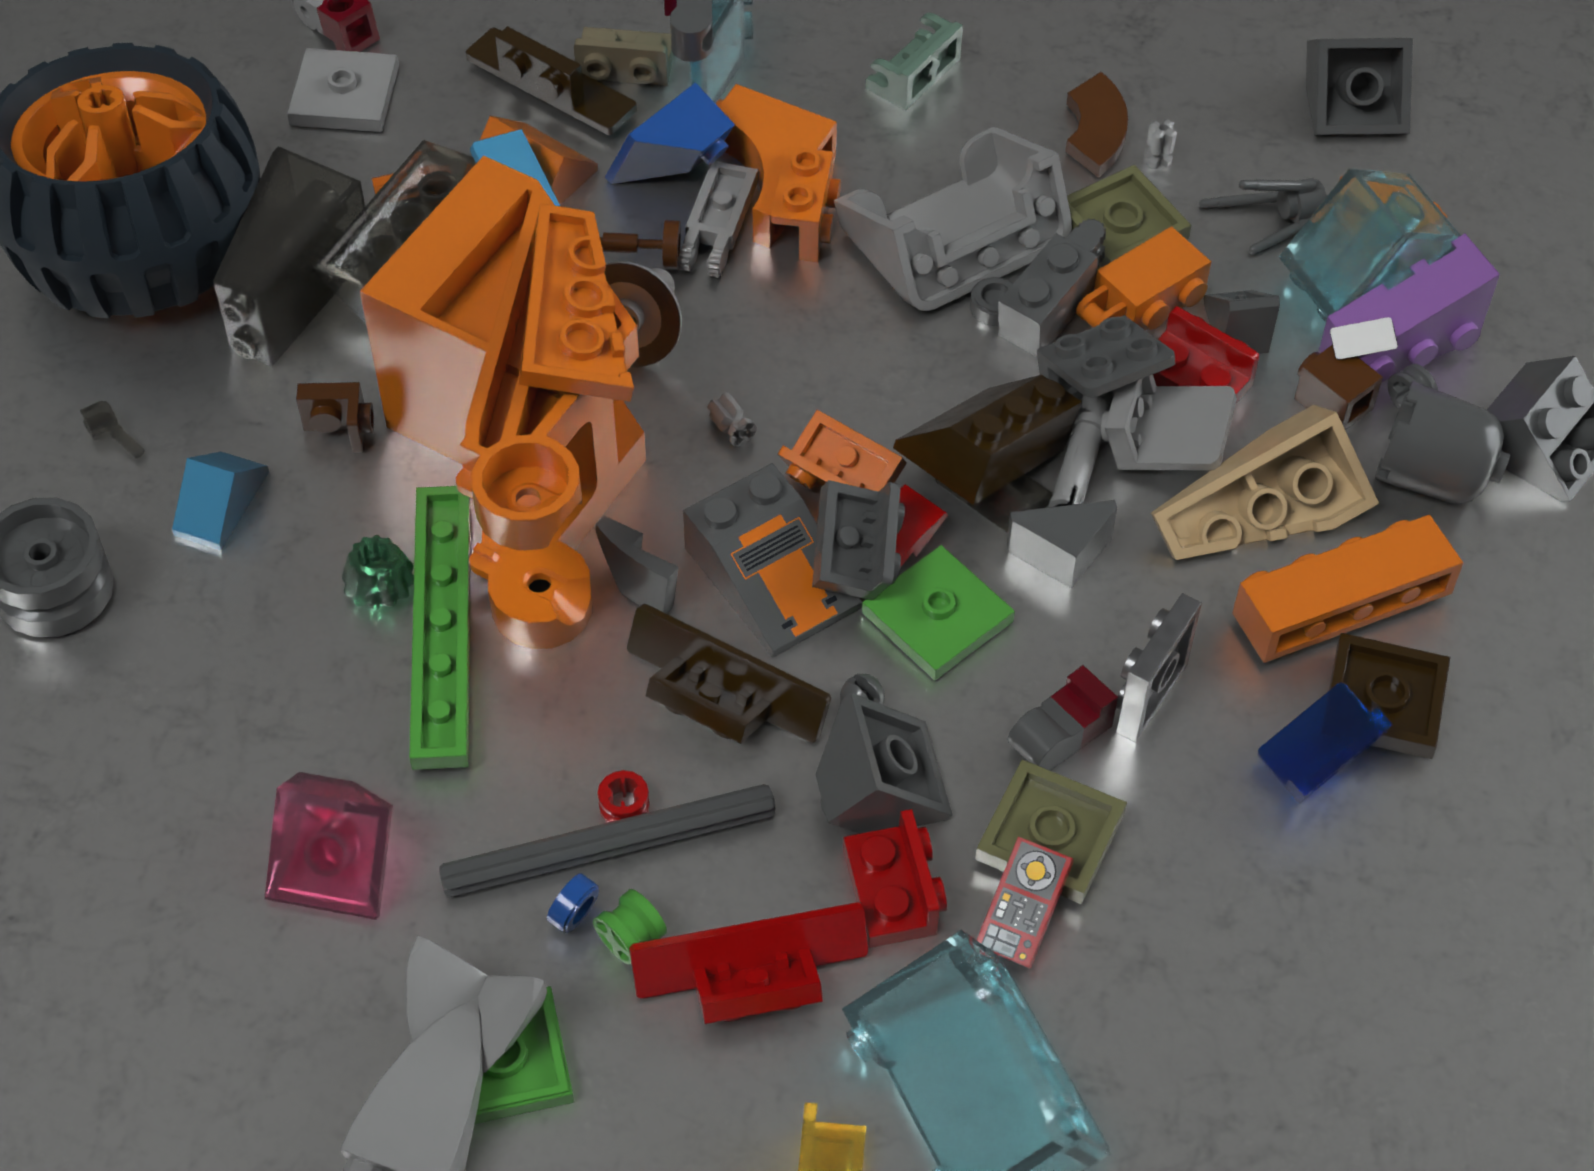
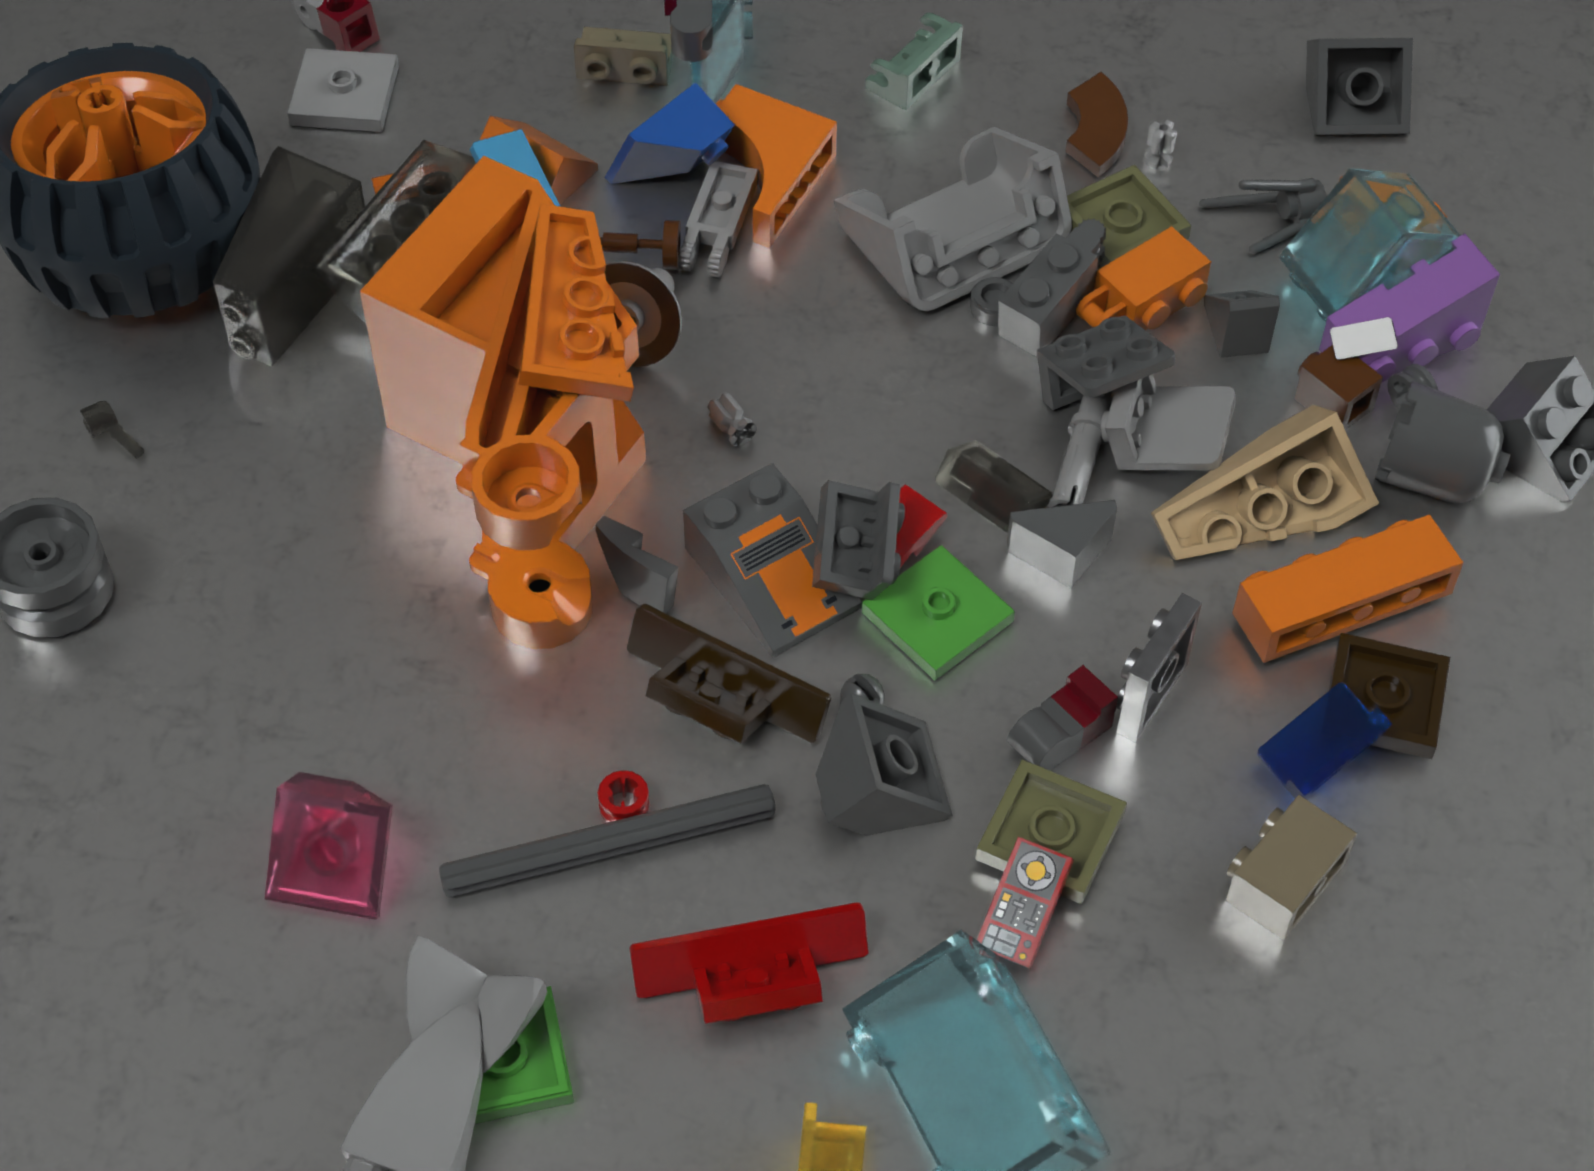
(215, 497): dark azure slope -> none
(336, 407): reddish brown bracket -> none
(377, 573): clear green piece -> none
(441, 630): bright green plate -> none
(551, 78): dark brown bracket -> none
(573, 903): blue tile -> none
(629, 923): bright green wheel -> none
(804, 198): orange bracket -> none
(839, 454): orange bracket -> none
(895, 882): red bracket -> none
(993, 436): dark brown slope -> none
(1205, 356): red bracket -> none
(1289, 865): none -> dark tan brick

